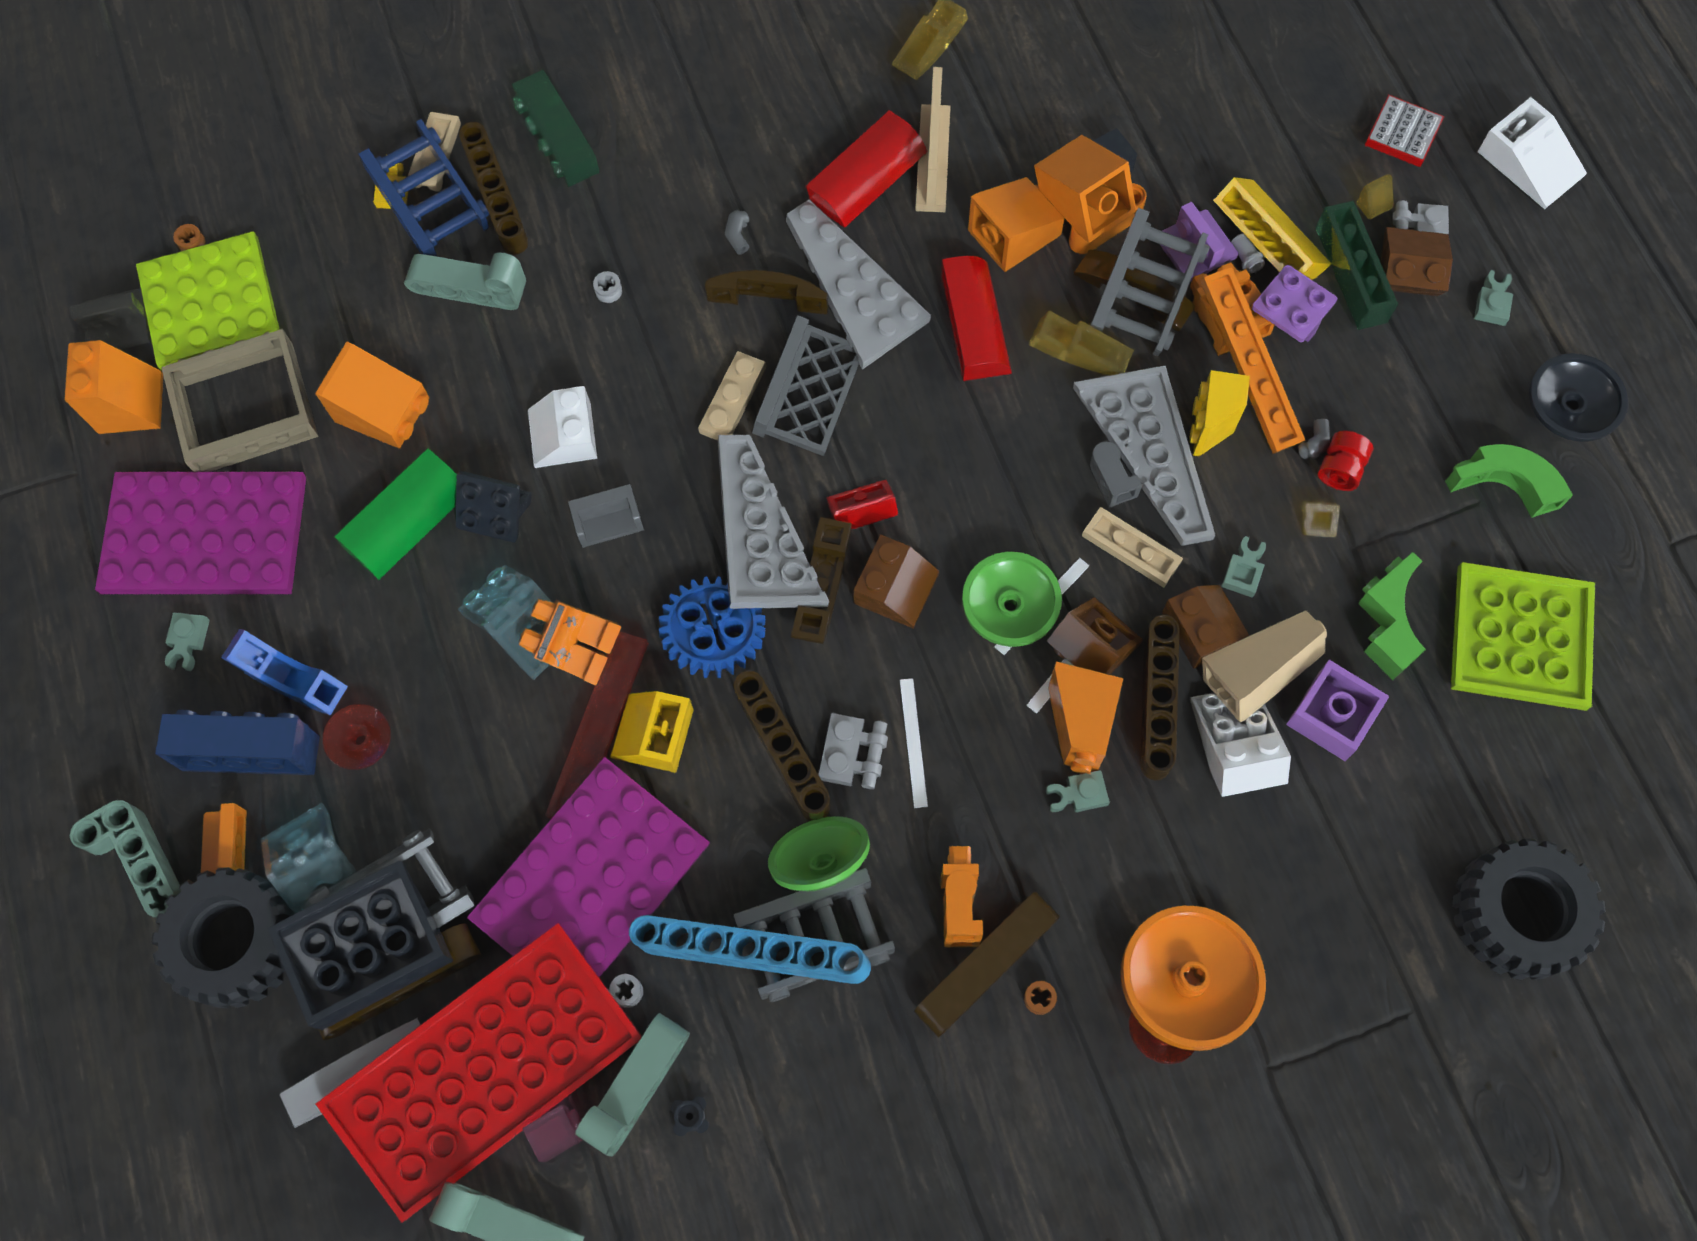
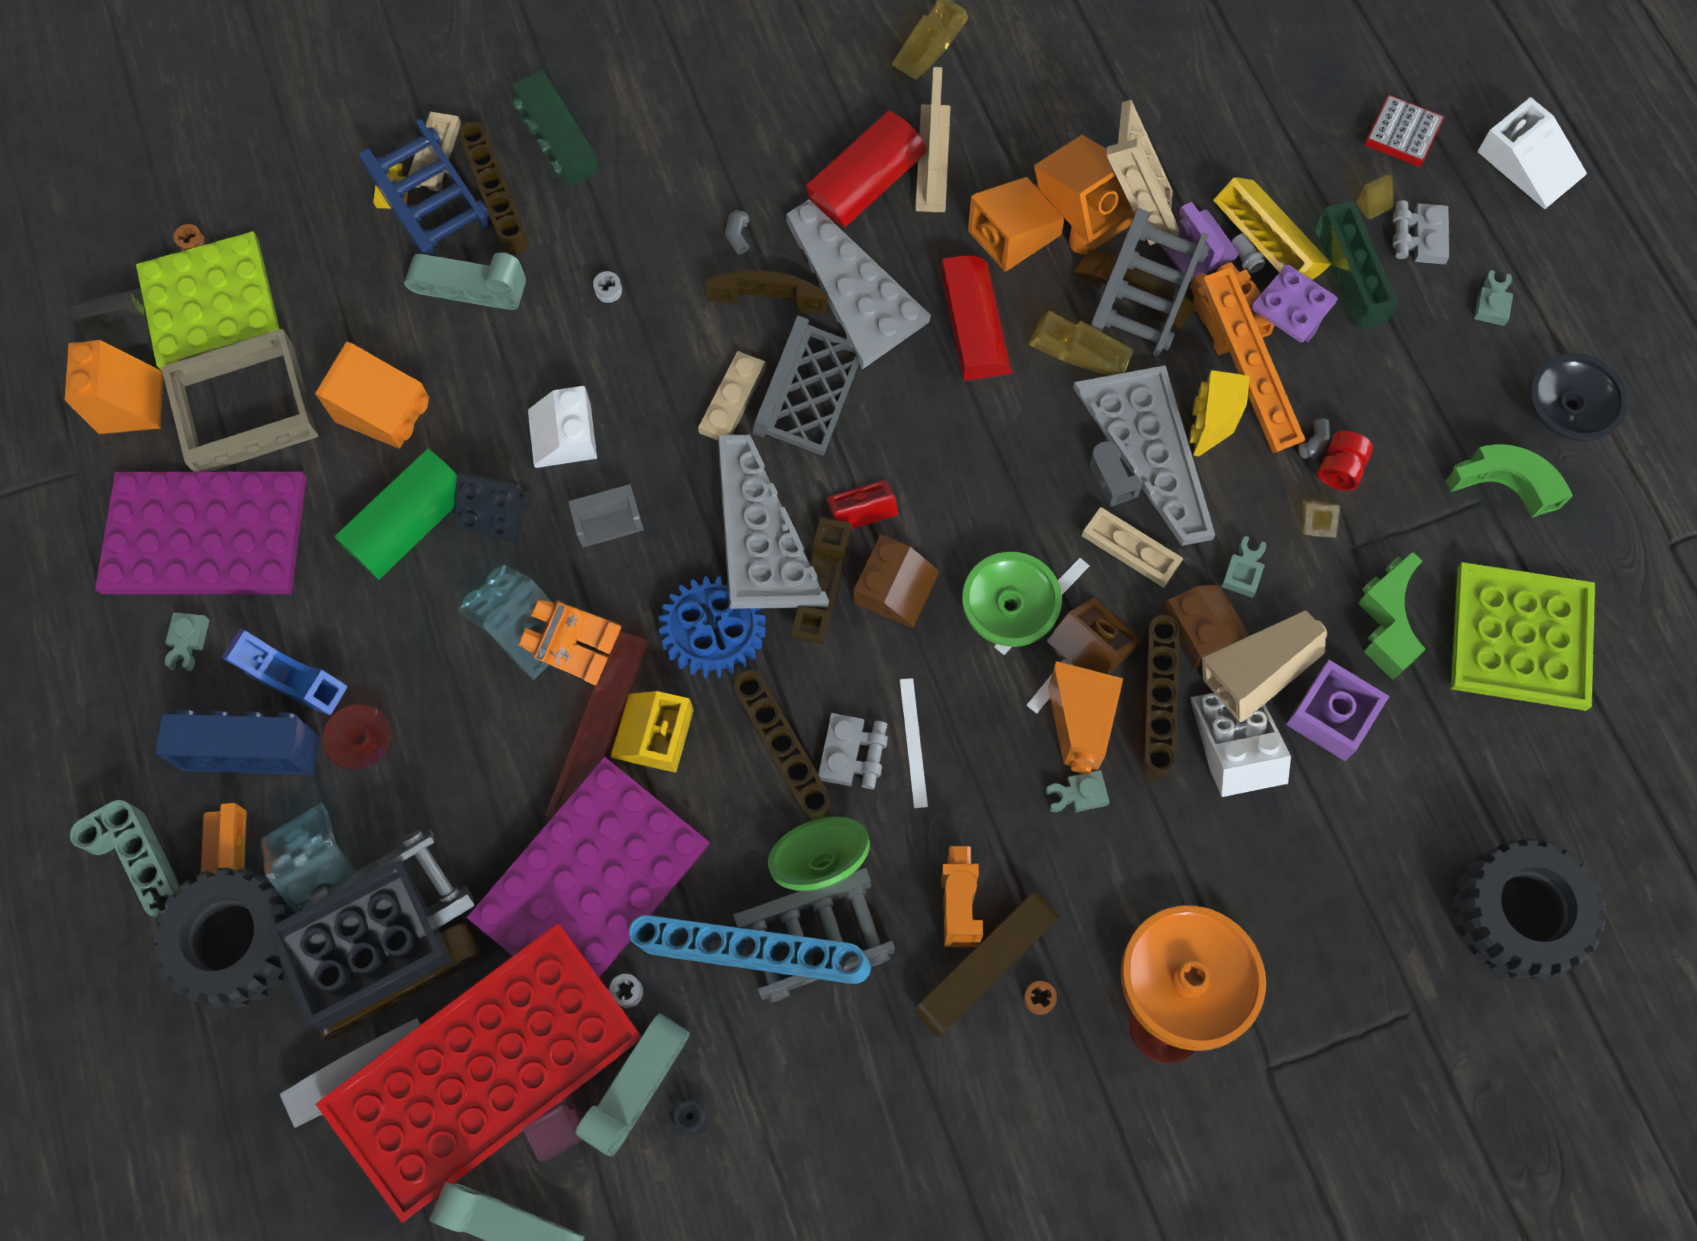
(1141, 172): none -> tan fence
(1417, 261): reddish brown slope -> none

